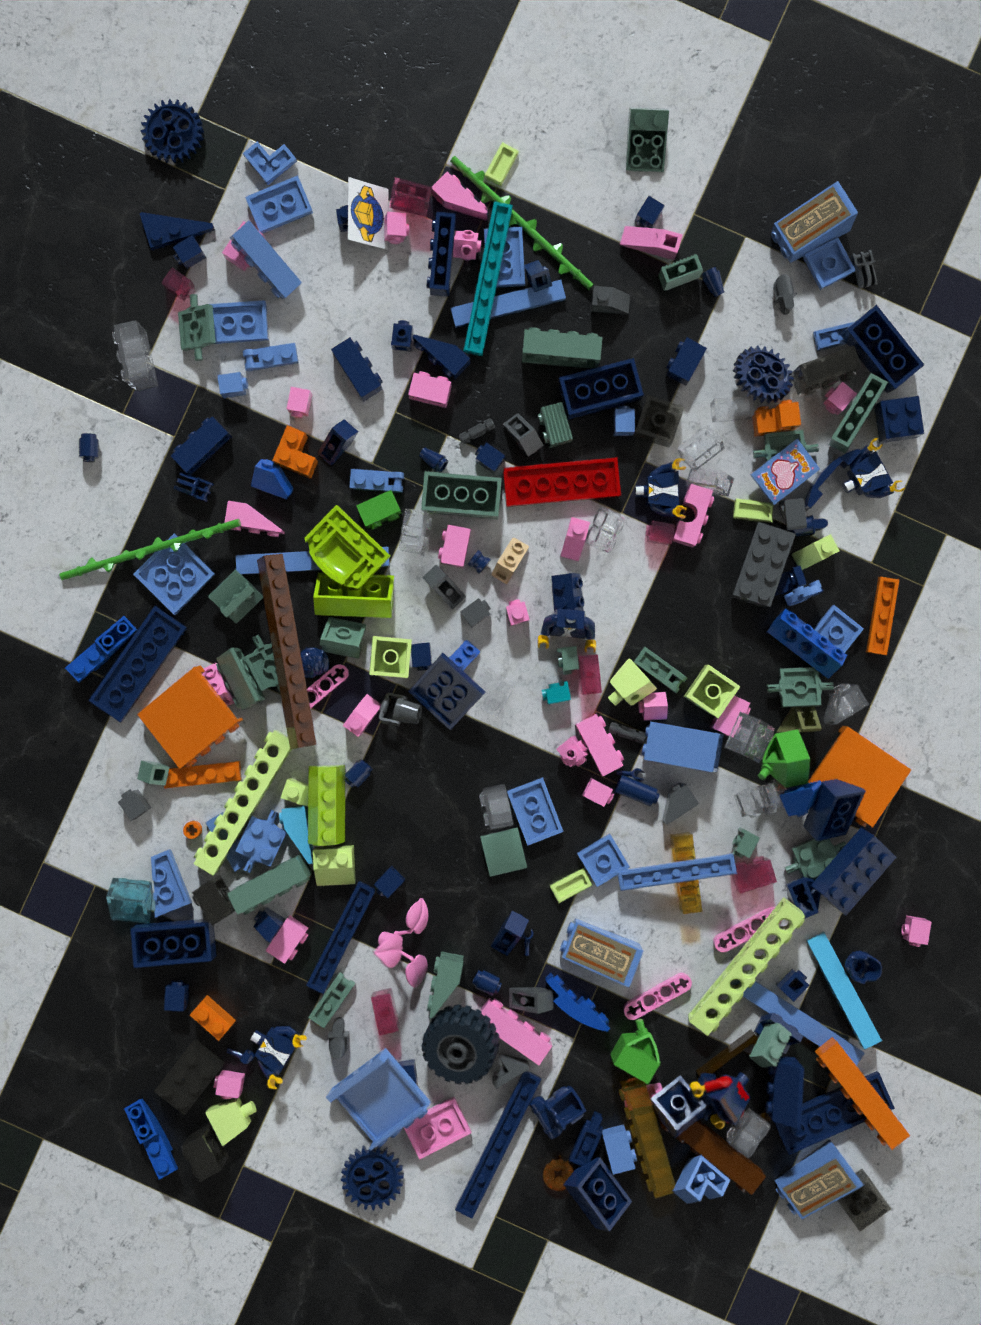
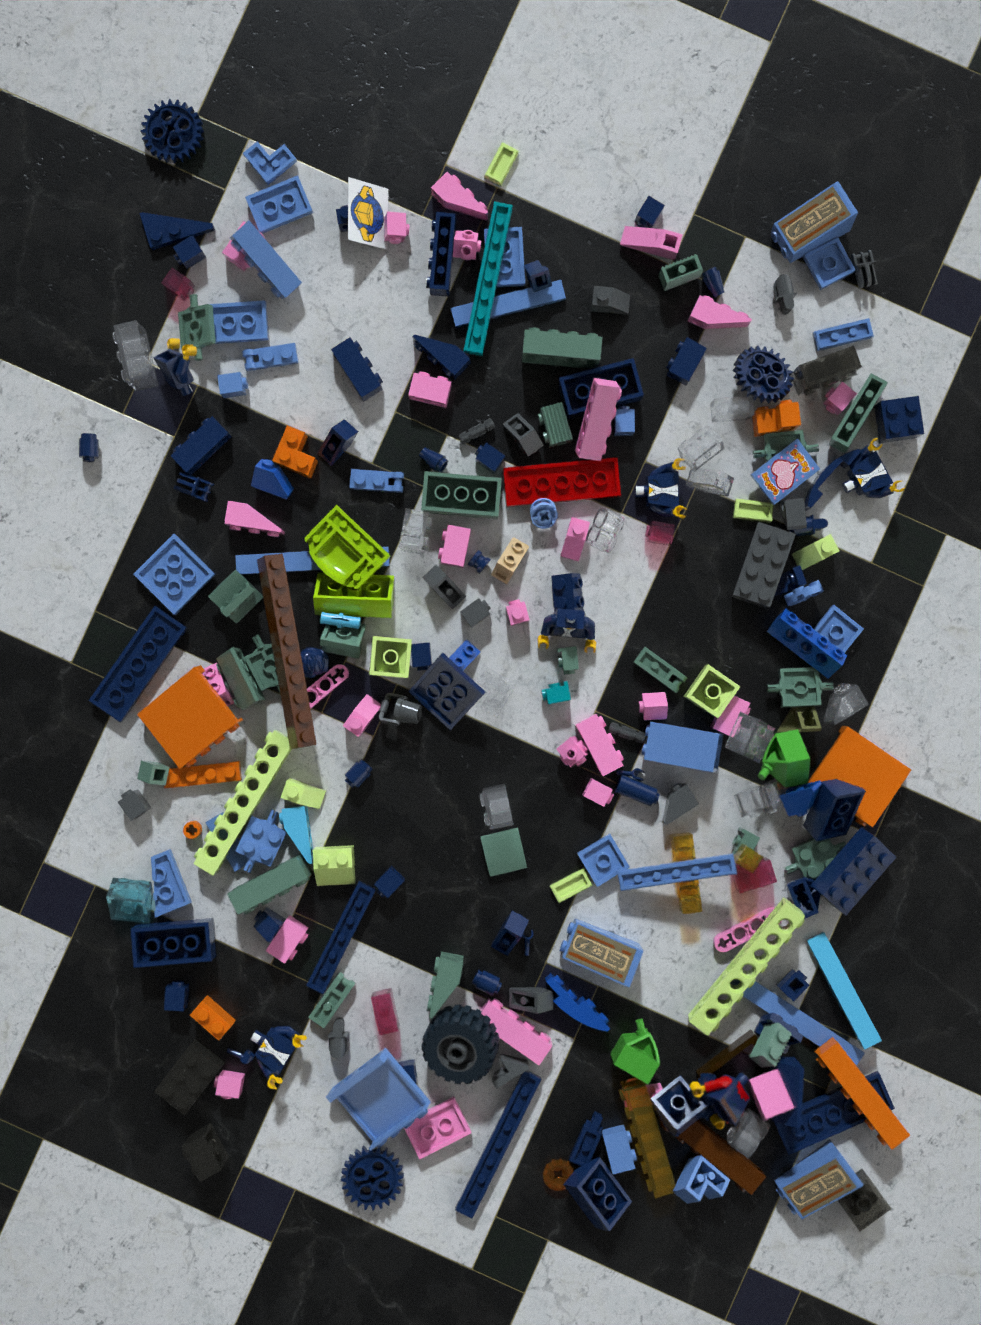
(102, 650): blue slope -> none
(152, 1136): blue slope -> none
(157, 545): bright green plant -> none
(175, 365): none -> dark blue torso
(213, 900): clear smoke brick -> none
(230, 1118): yellowish green torso -> none
(299, 402): bright pink brick -> none
(326, 805): lime slope -> none
(340, 620): none -> medium azure pin
(379, 509): bright green brick -> none
(390, 945): bright pink plant -> none
(402, 343): dark blue brick -> none
(410, 197): clear pink brick -> none
(529, 226): bright green plant -> none
(535, 811): medium blue plate -> none
(543, 514): none -> light blue wheel
(558, 1110): dark blue piece -> none
(589, 674): clear pink brick -> none
(597, 419): none -> bright pink brick
(630, 684): yellowish green torso -> none
(646, 139): sand green slope -> none
(658, 421): clear smoke brick -> none
(658, 998): bright pink beam -> none
(698, 500): bright pink arch -> none
(712, 315): none -> bright pink slope
(747, 858): none -> clear yellow brick
(770, 1094): none -> bright pink slope
(863, 967): dark blue hair -> none
(882, 348): dark blue brick -> none
(882, 615): orange plate -> none
(916, 930): bright pink brick -> none

